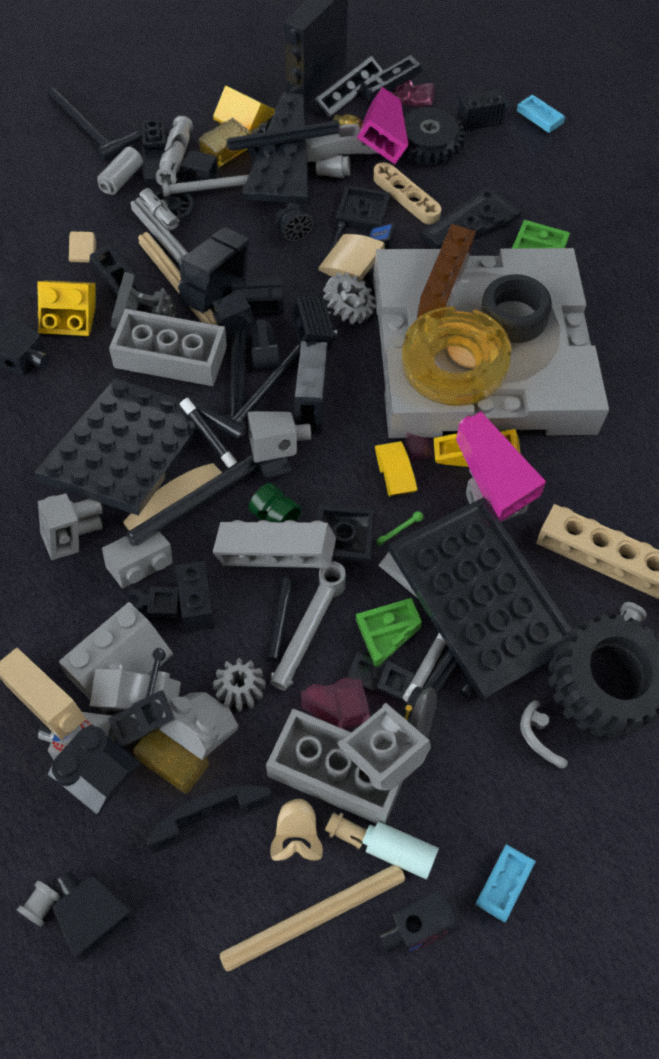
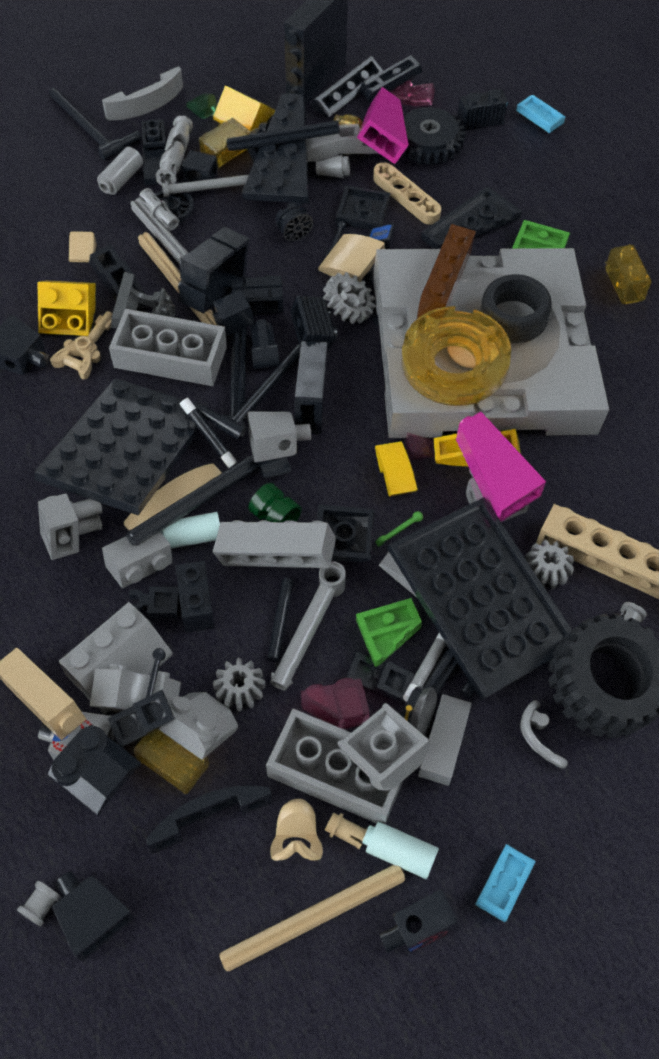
(83, 347): none -> tan piece
(145, 100): none -> light grey slope
(192, 530): none -> light aqua brick
(203, 105): none -> clear green slope
(445, 740): none -> light grey slope
(550, 563): none -> light grey gear
(628, 274): none -> clear yellow brick

